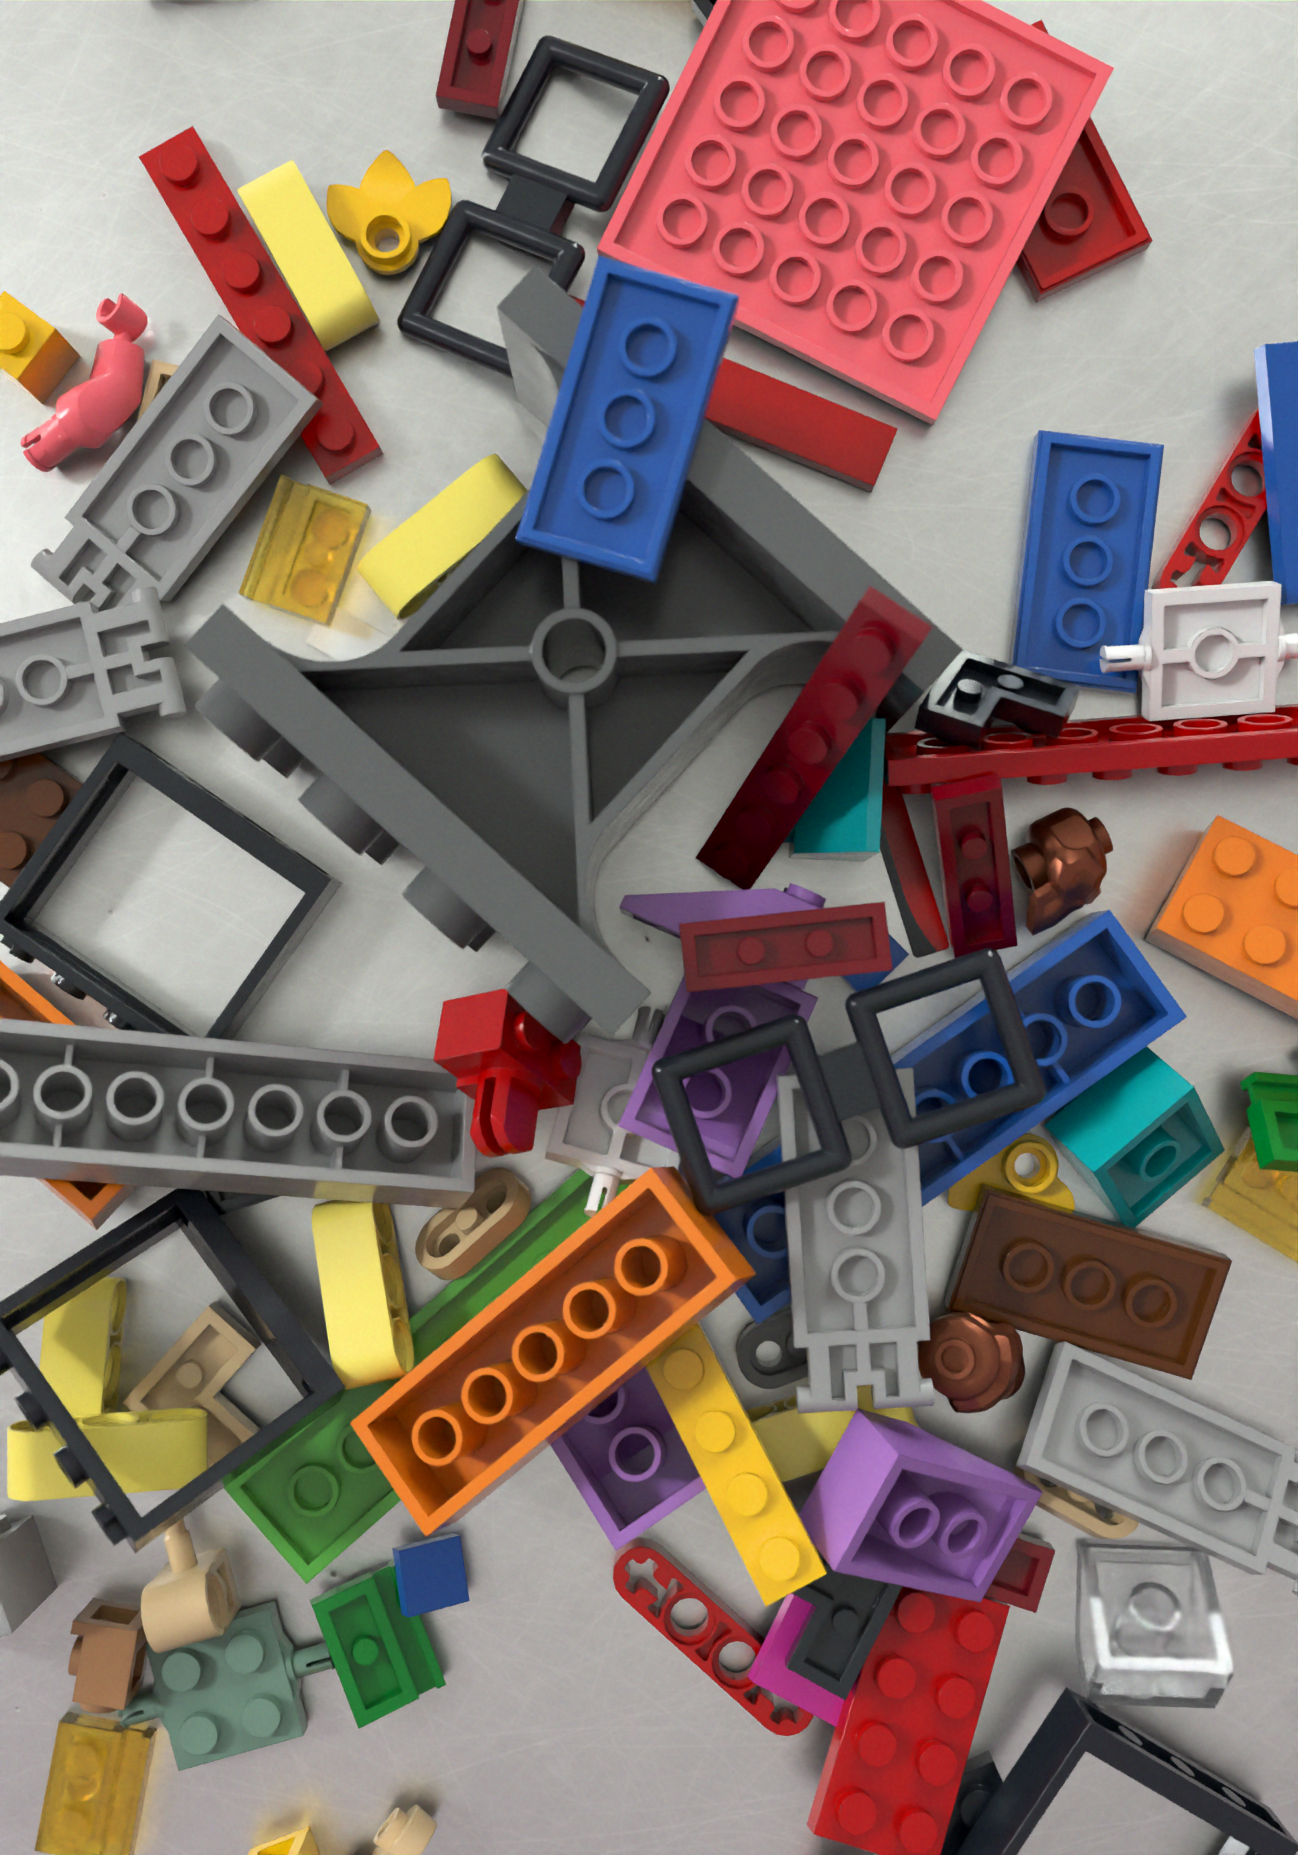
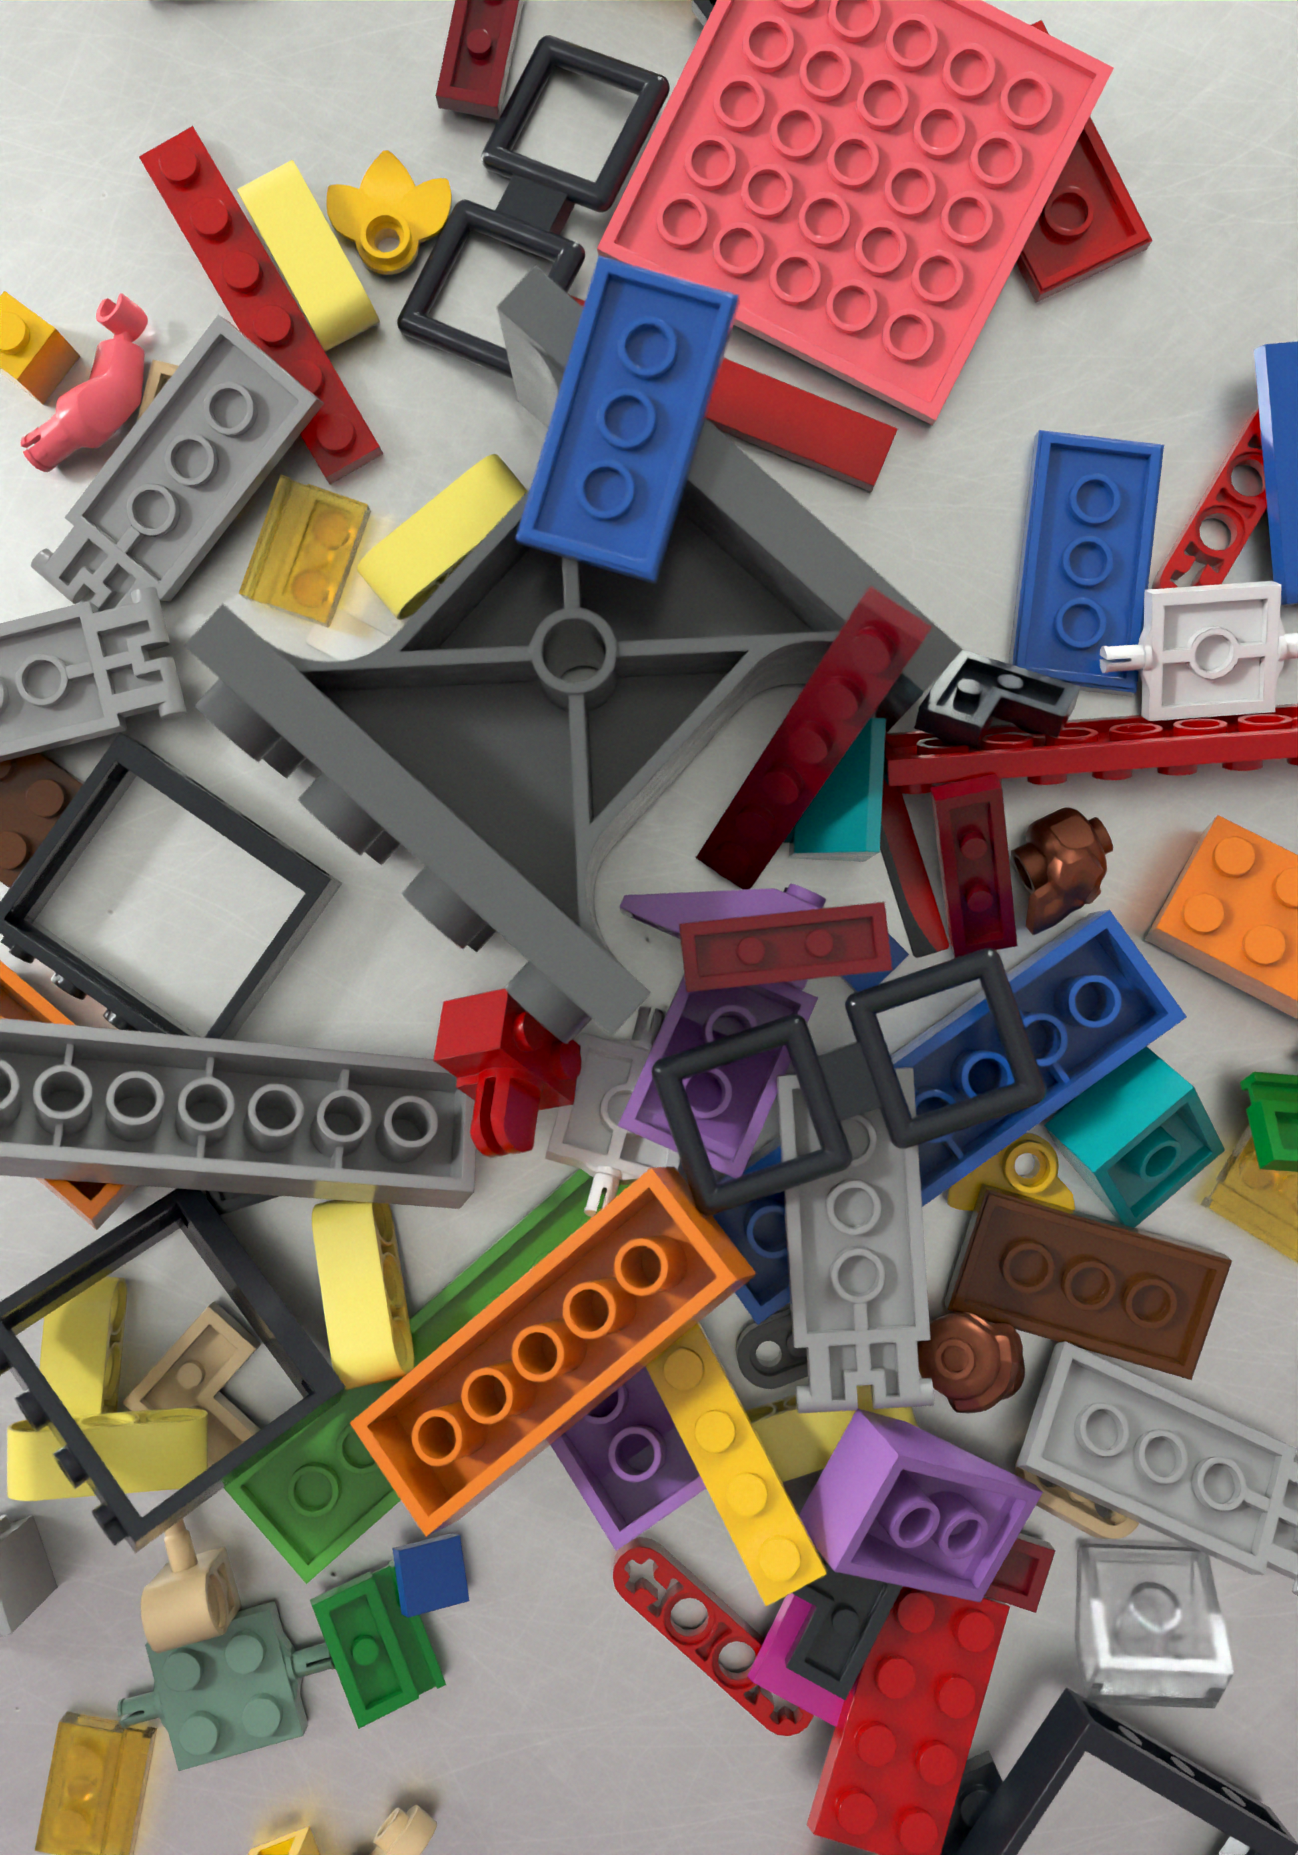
(107, 1655): medium nougat brick -> none
(462, 1237): tan plate -> none

